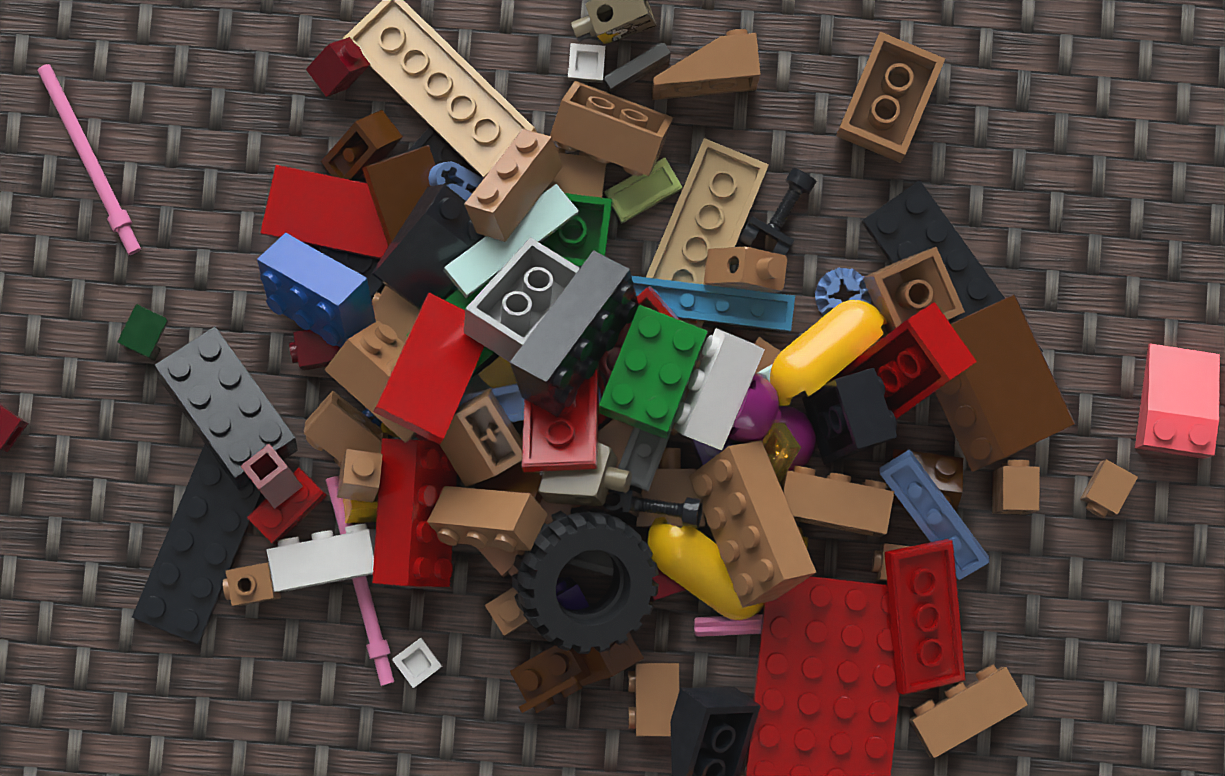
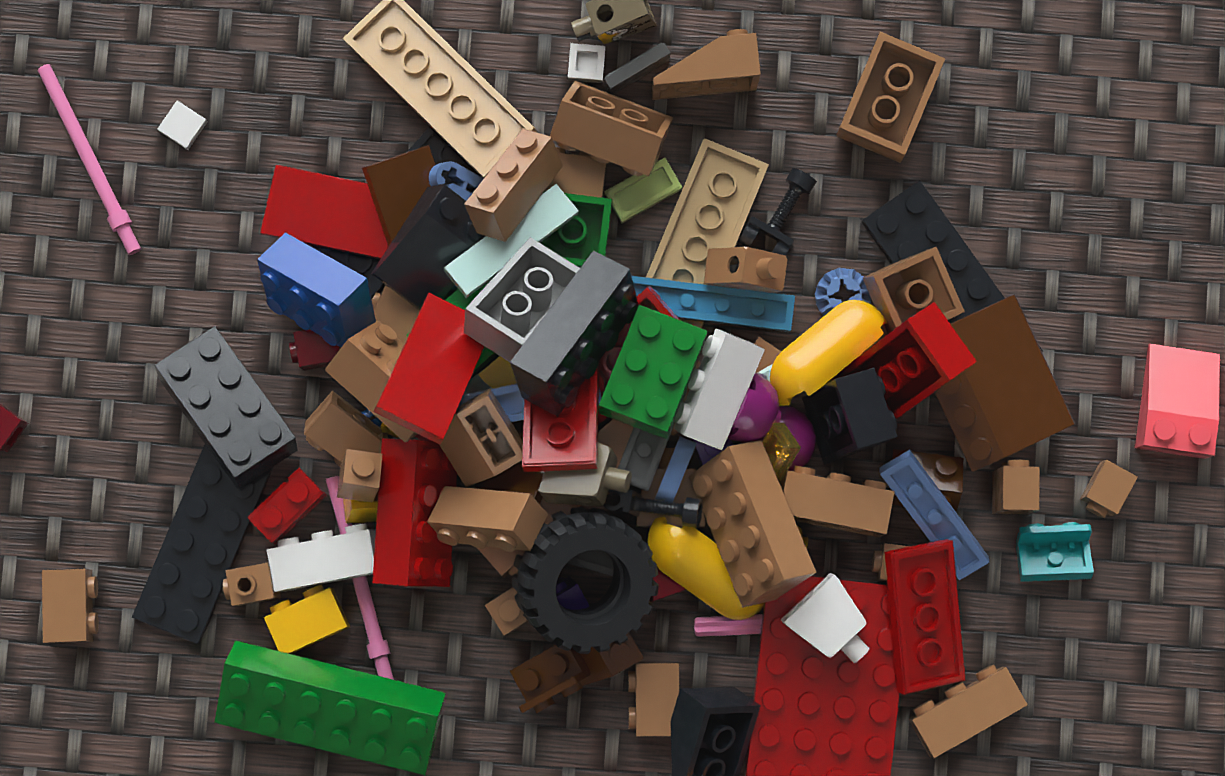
(69, 605): none -> medium nougat brick
(143, 332): dark green panel -> none
(182, 125): none -> white tile
(271, 476): brick -> none
(307, 620): none -> yellow brick
(329, 707): none -> green brick
(338, 66): dark red brick -> none
(362, 145): reddish brown slope -> none
(417, 662): white plate -> none
(675, 470): none -> medium blue beam
(829, 620): none -> white torso
(1054, 552): none -> teal bracket

